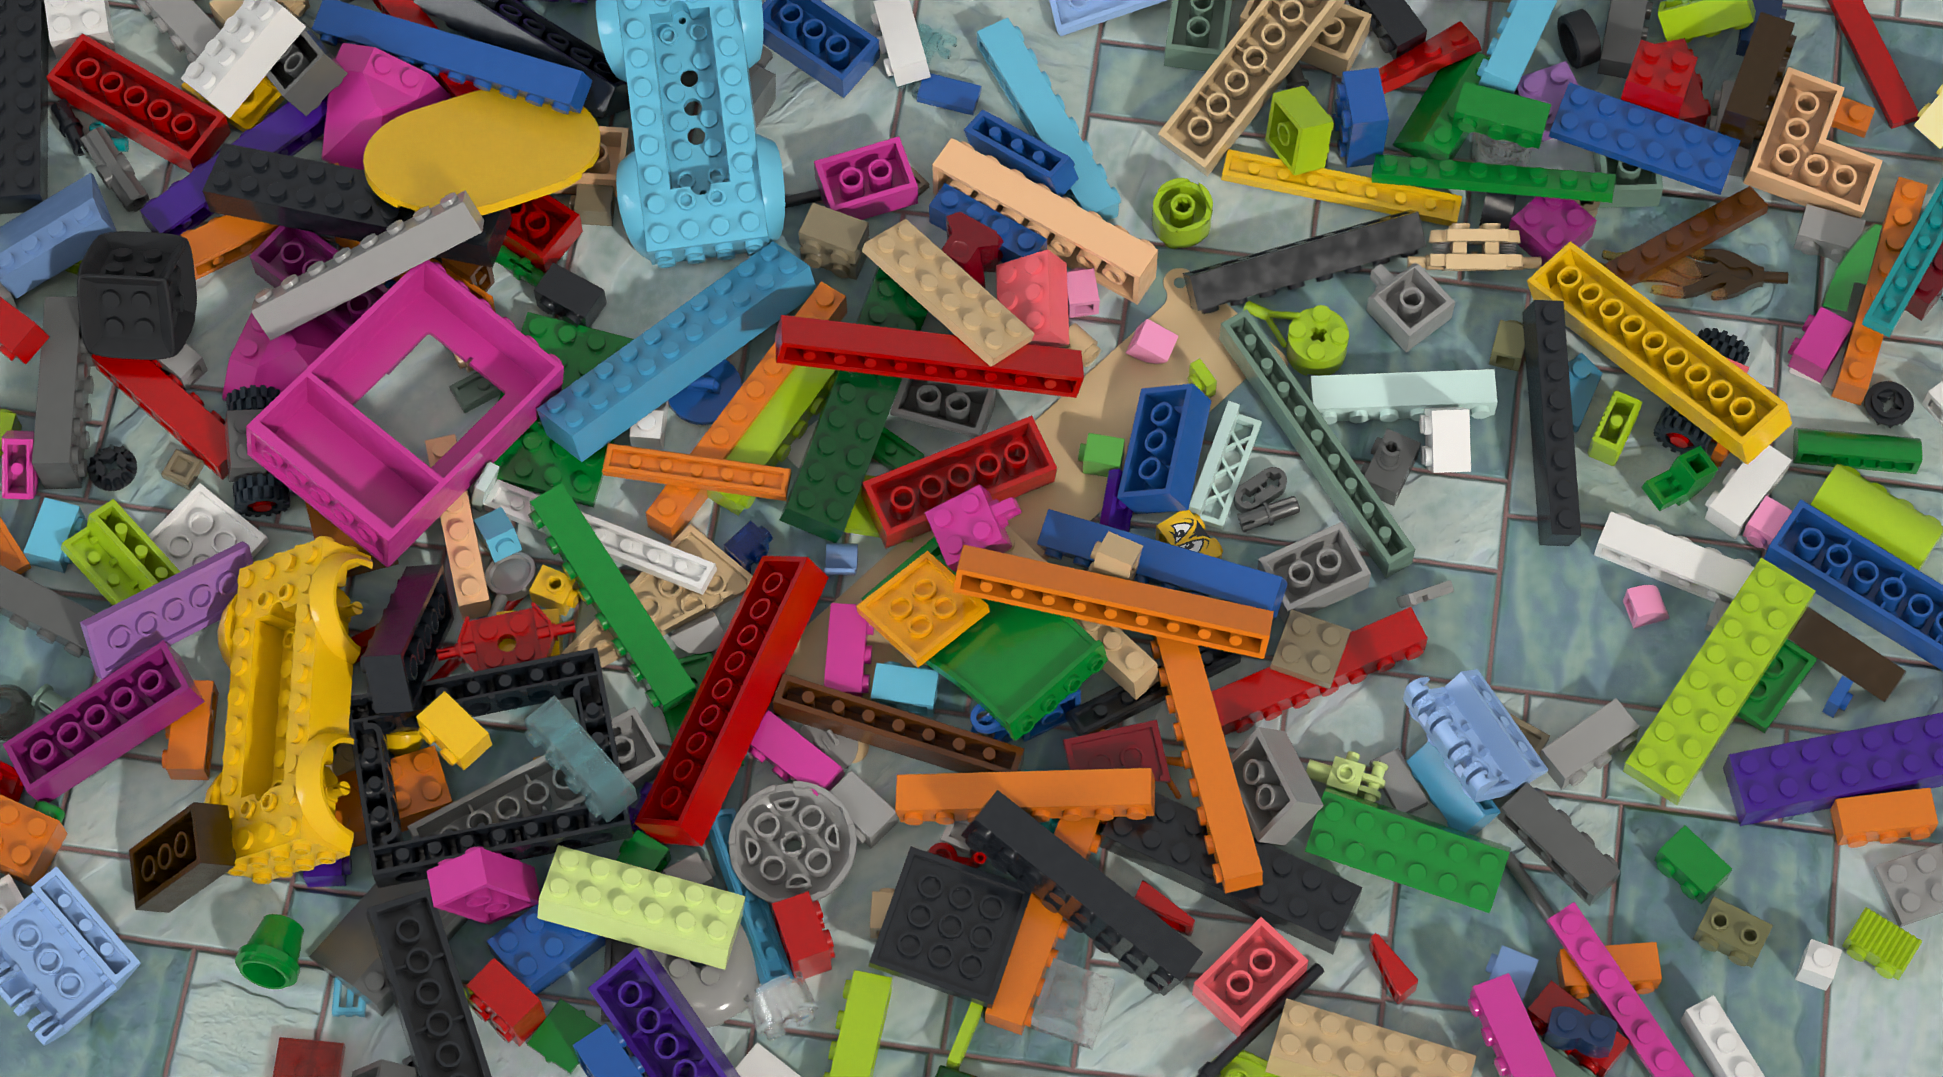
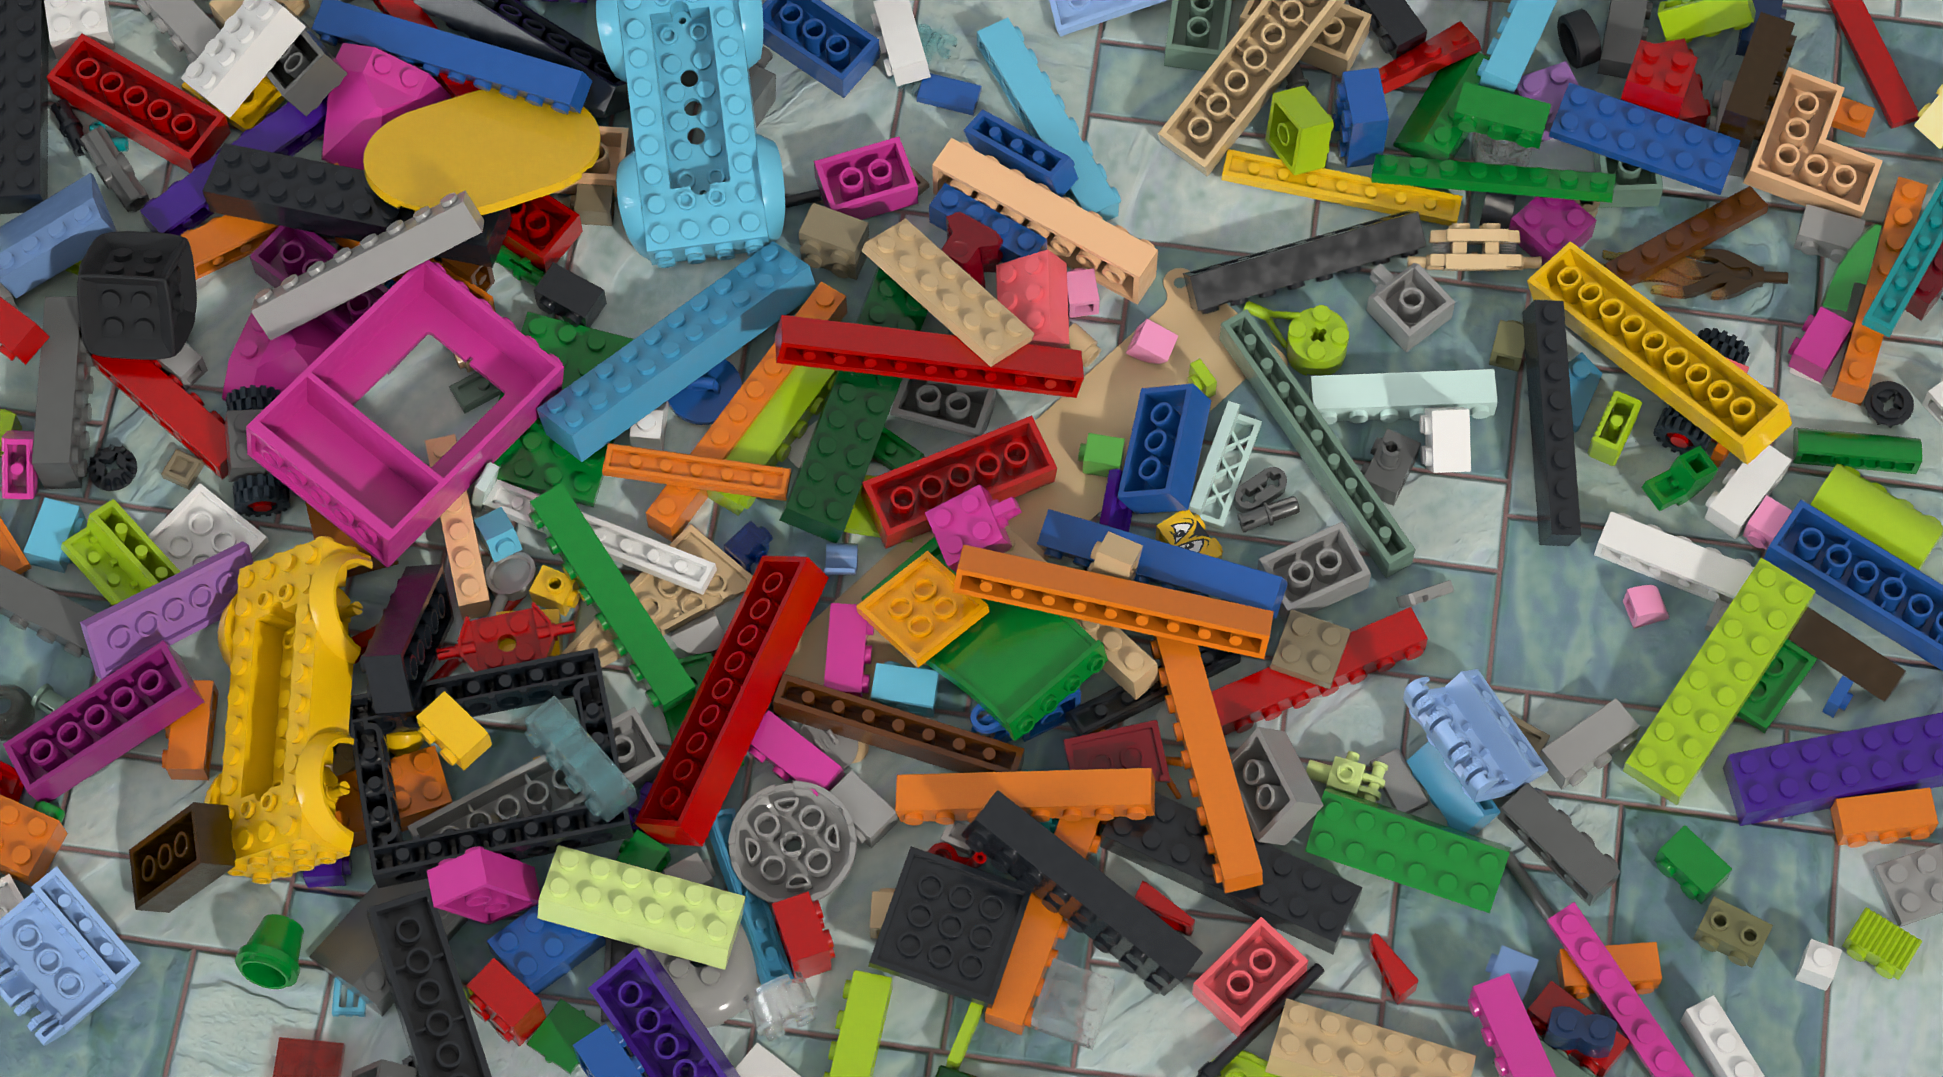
(1182, 213): lime brick -> none

